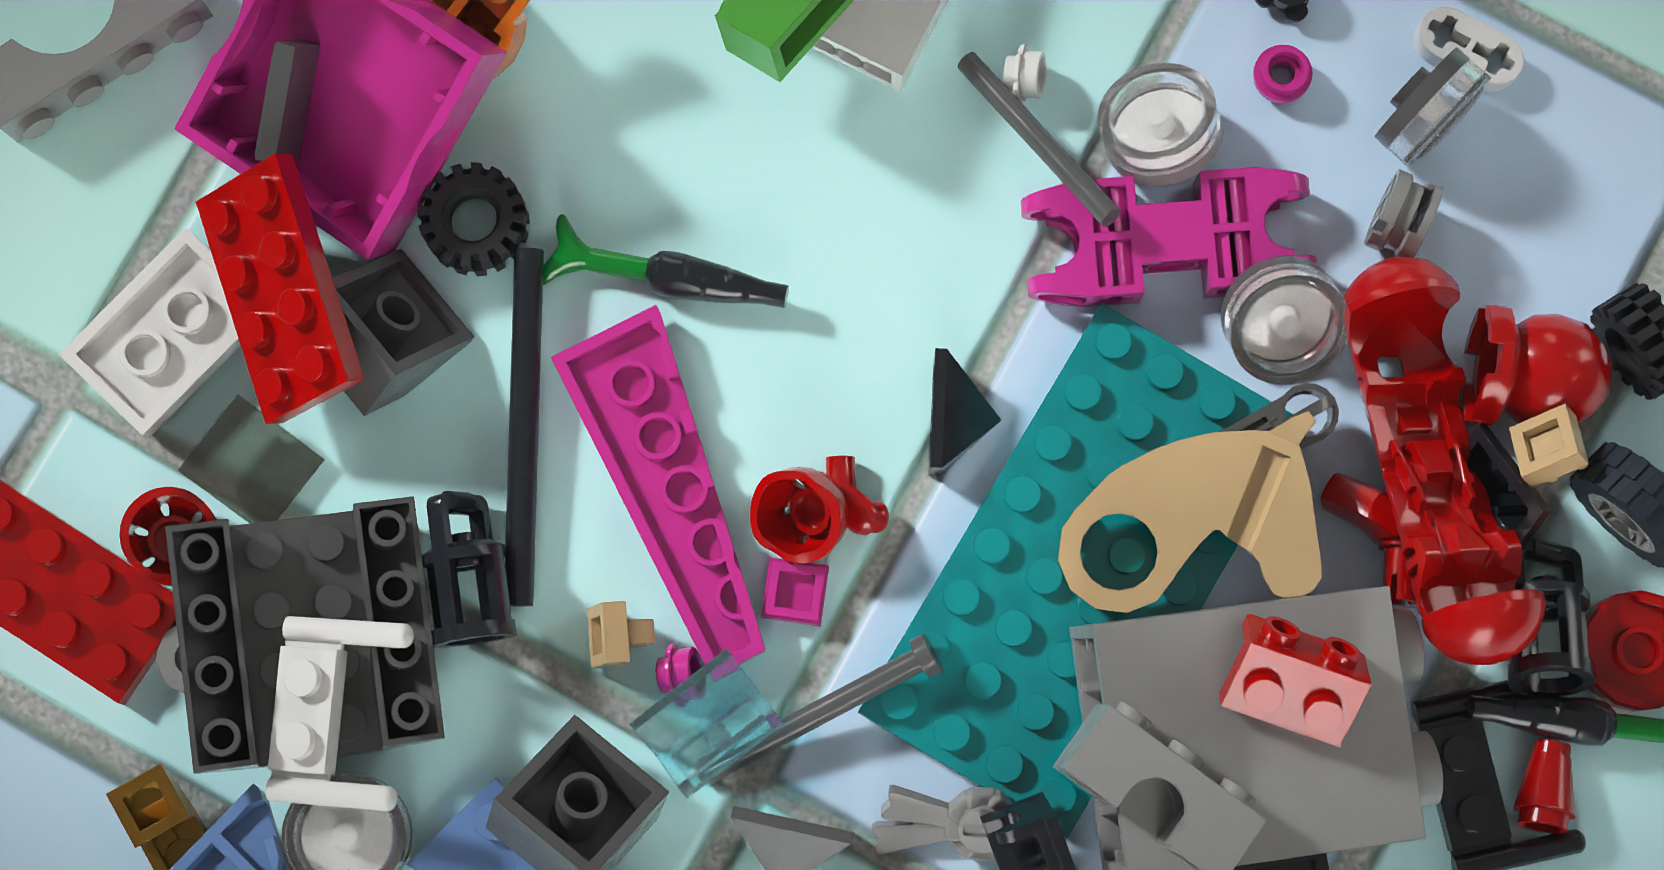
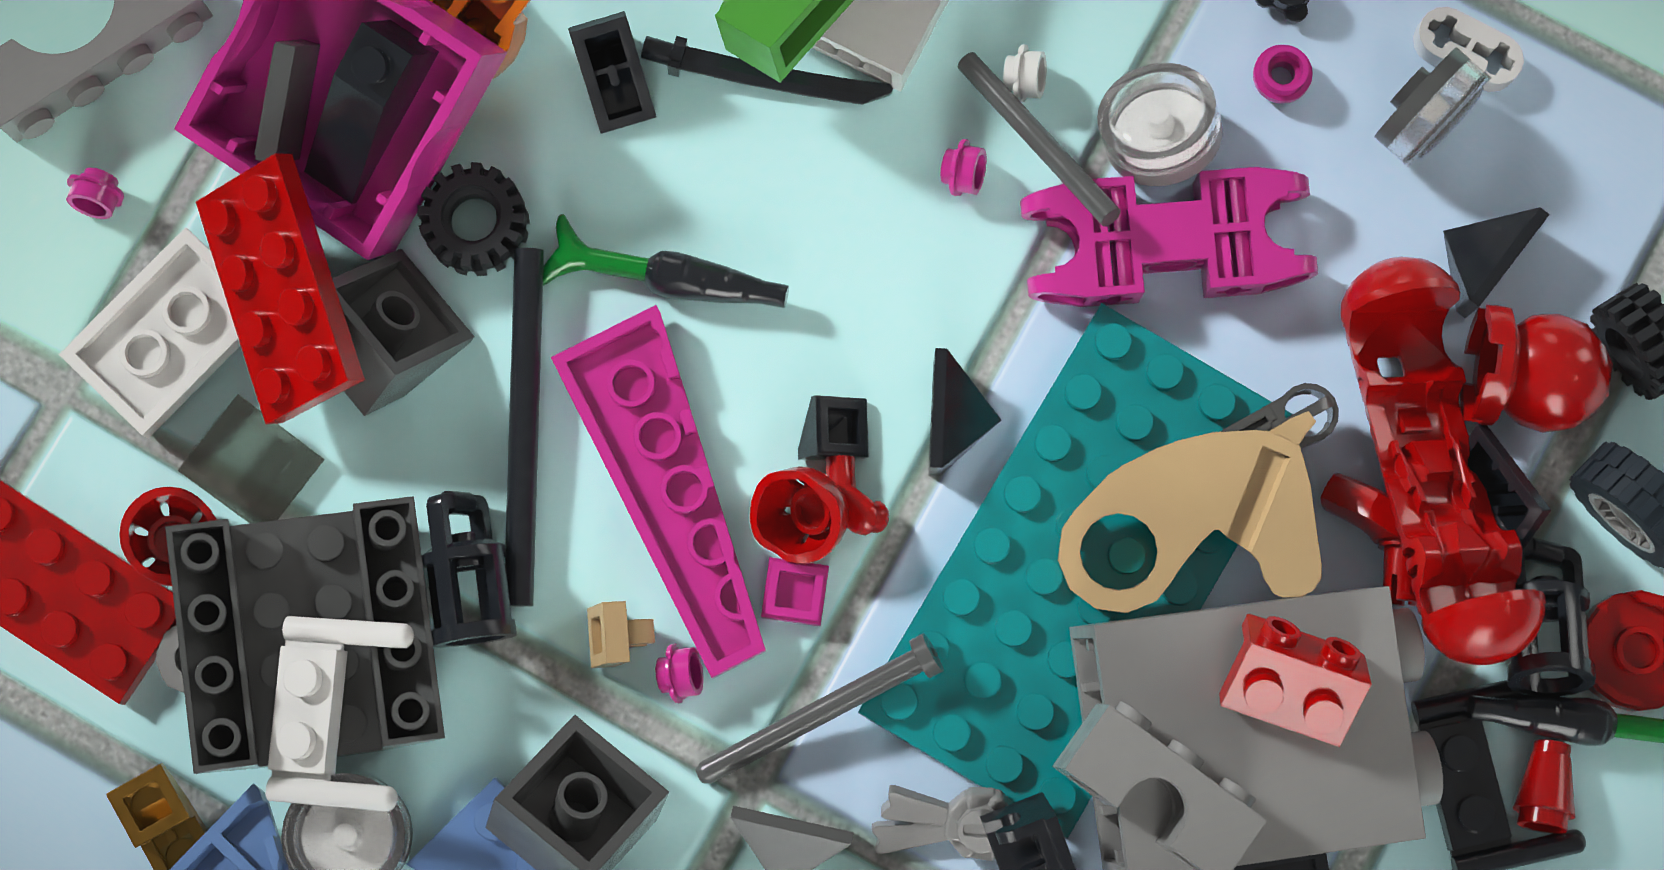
(94, 193): none -> dark pink plate
(366, 105): none -> black slope
(612, 72): none -> black slope
(680, 56): none -> black sword
(706, 723): clear light blue panel -> none
(834, 428): none -> black slope
(964, 168): none -> dark pink plate
(1285, 320): clear piece -> none
(1397, 212): light grey wheel -> none
(1485, 251): none -> black slope
(1548, 446): tan tile -> none

